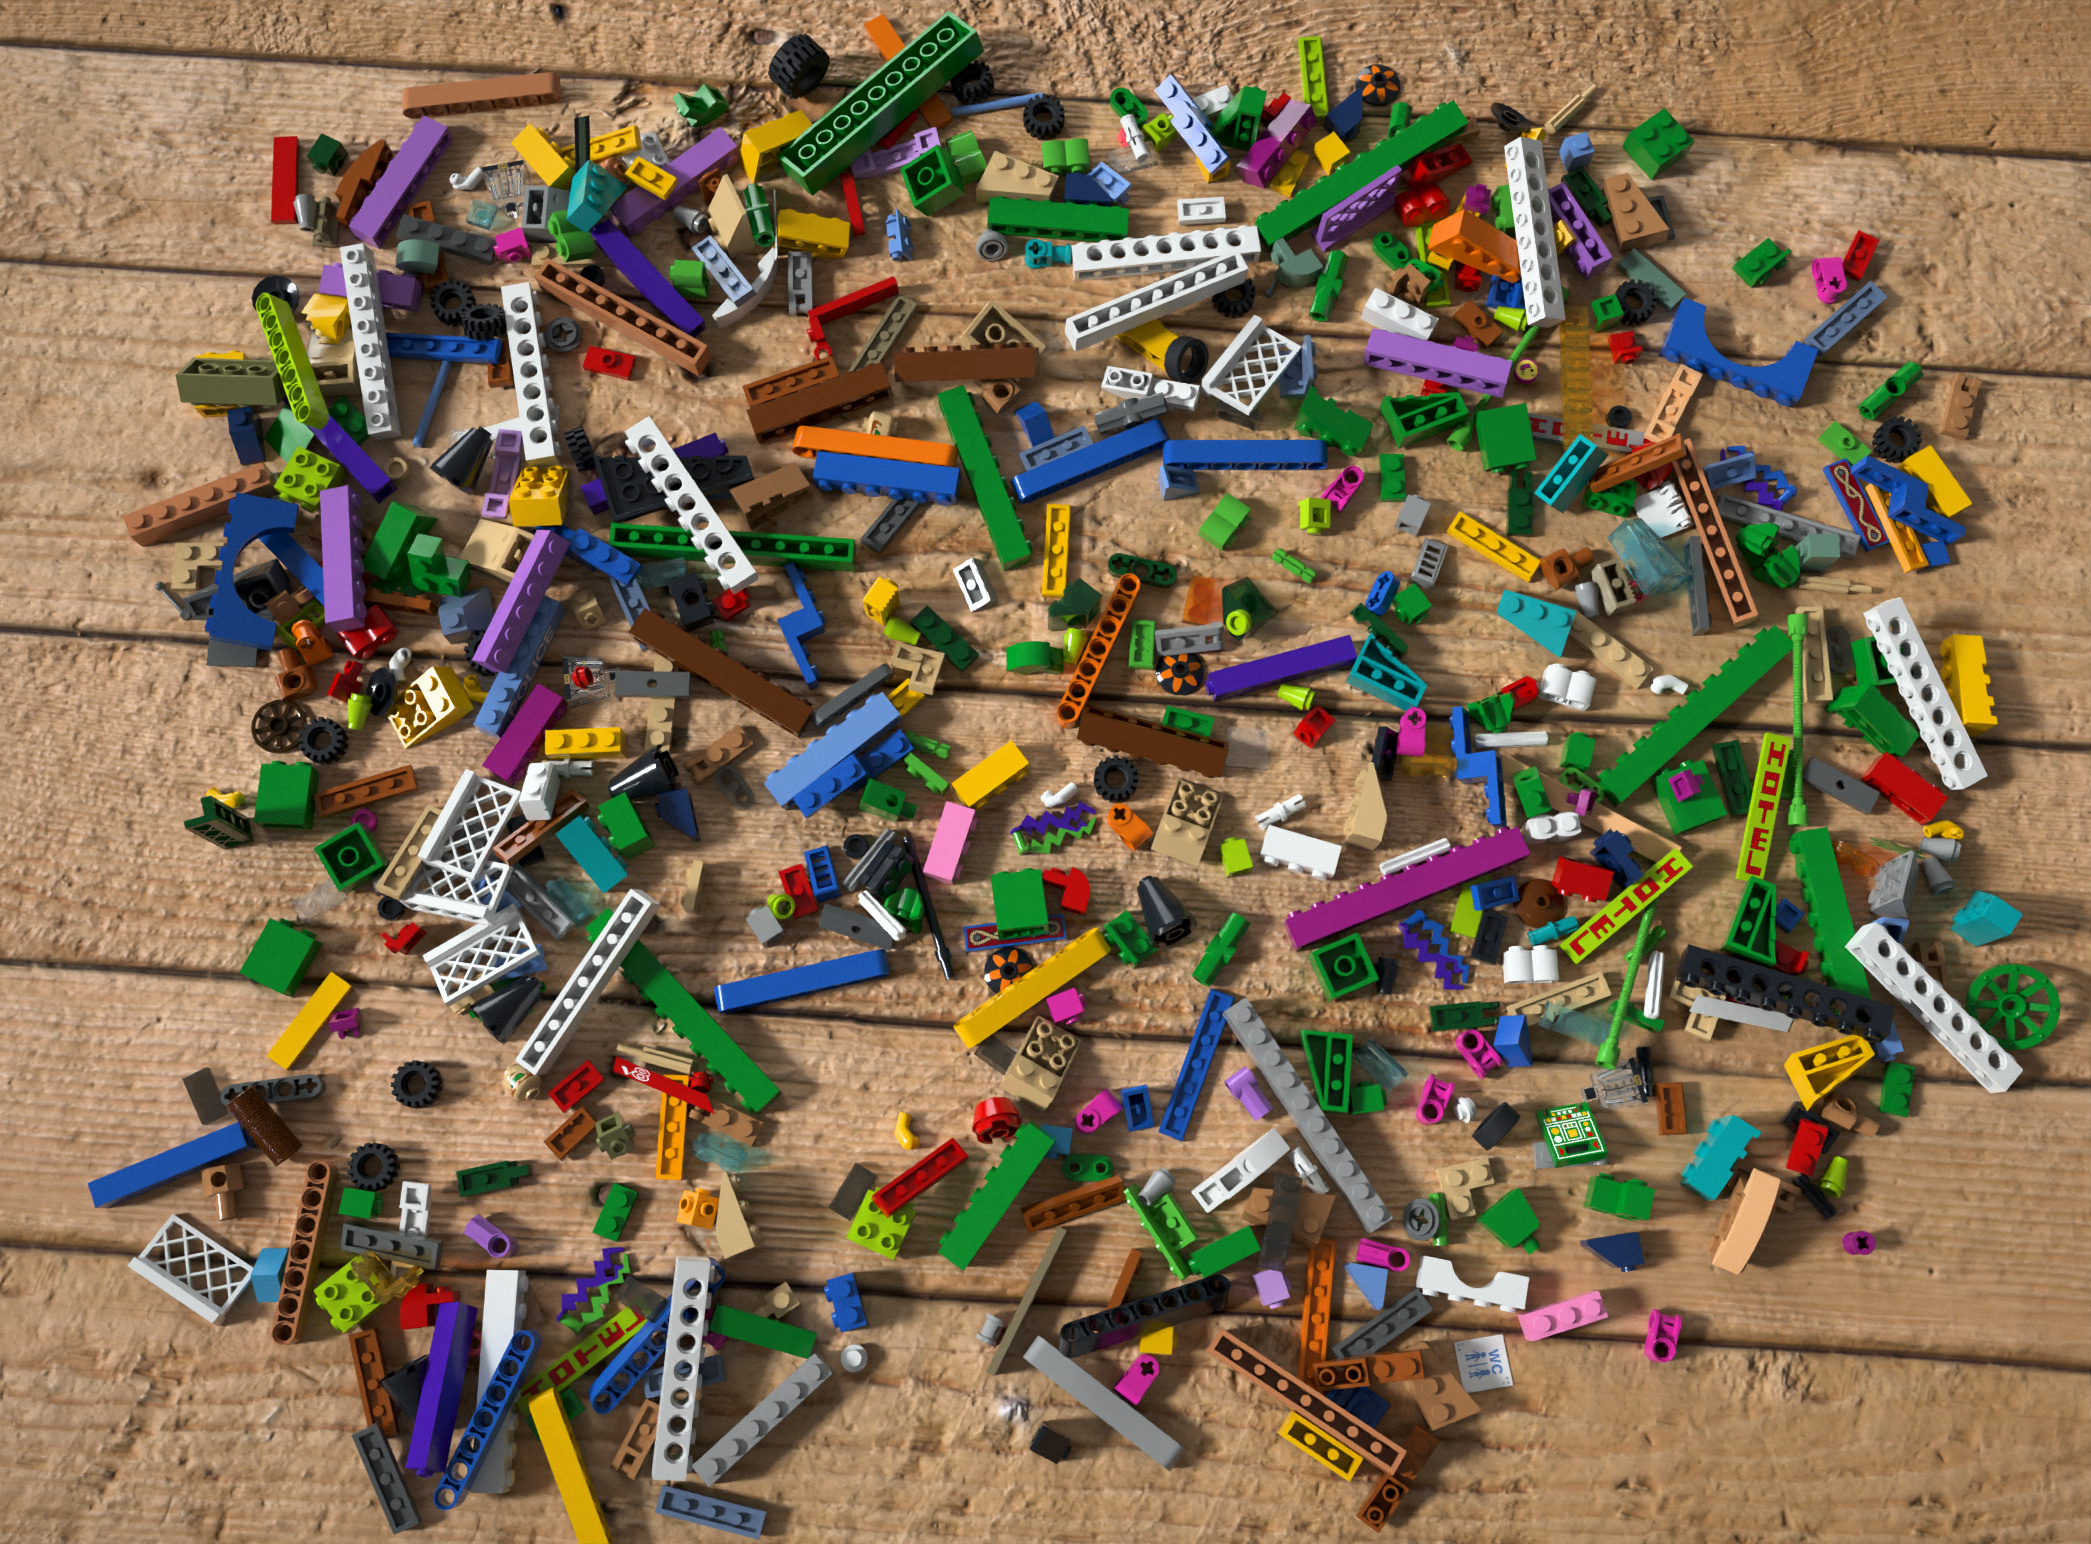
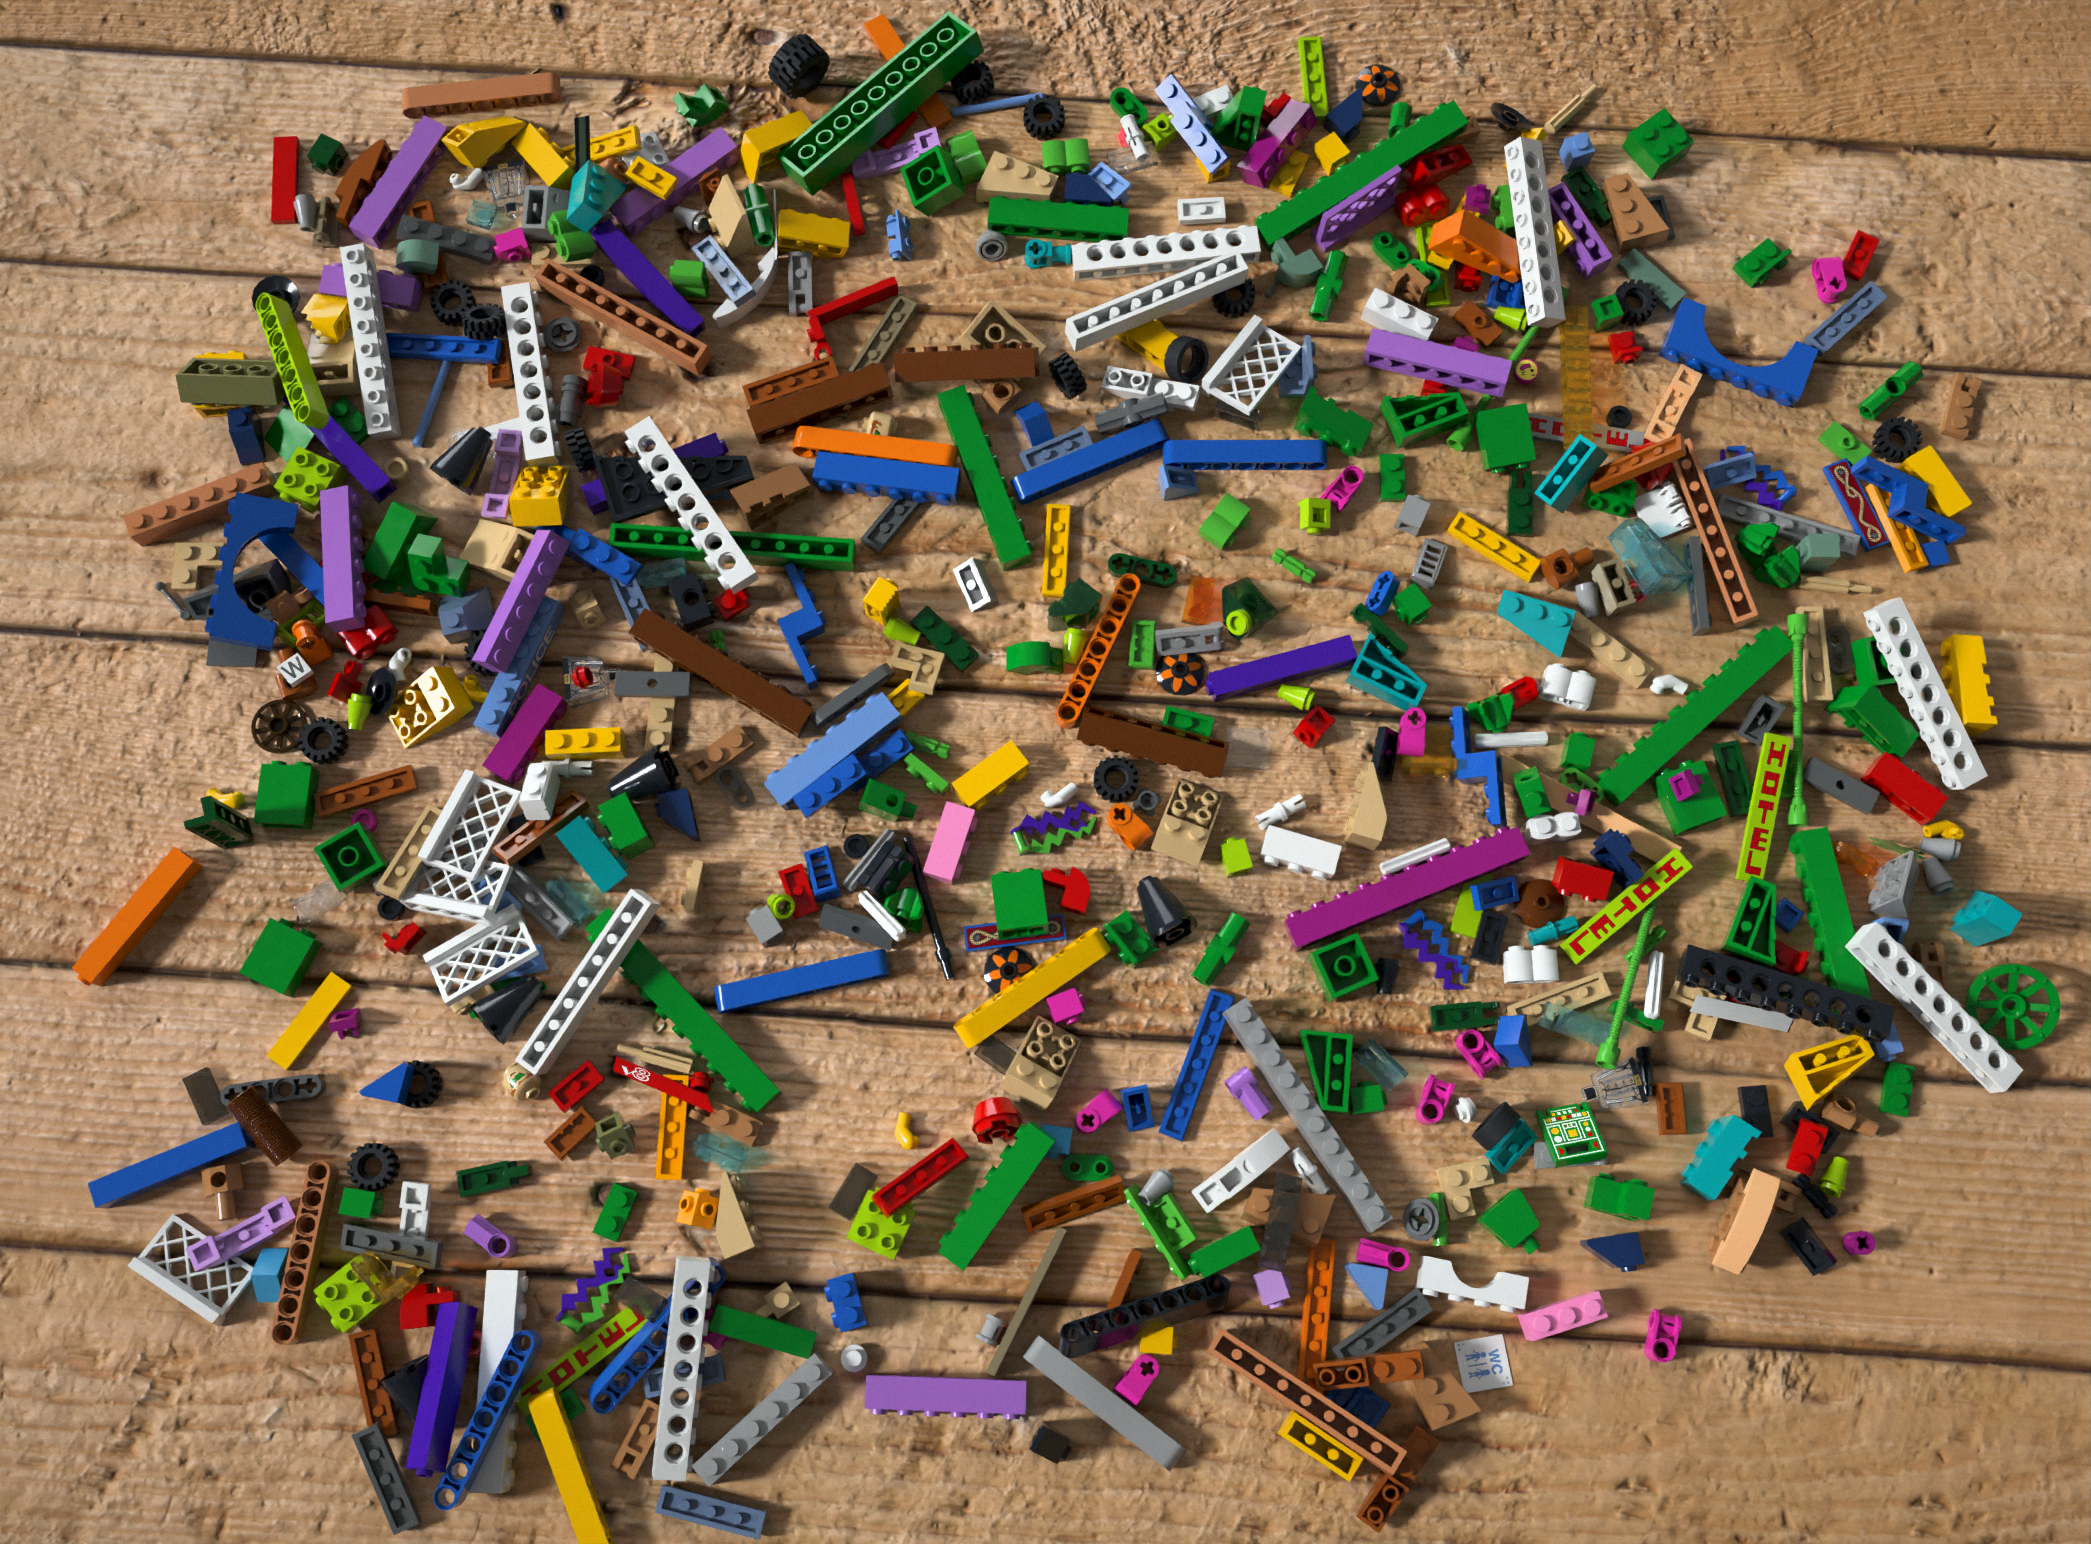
(136, 918): none -> orange brick
(242, 1237): none -> lavender slope
(295, 670): none -> white tile
(391, 1086): none -> blue slope
(478, 140): none -> yellow slope
(571, 405): none -> dark grey axle
(604, 385): none -> red cone
(945, 1395): none -> medium lavender brick
(1067, 376): none -> black tyre
(1145, 794): none -> dark grey plate
(1511, 1147): none -> teal plate
(1756, 1109): none -> black plate
(1760, 719): none -> dark grey slope
(1808, 1246): none -> black plate

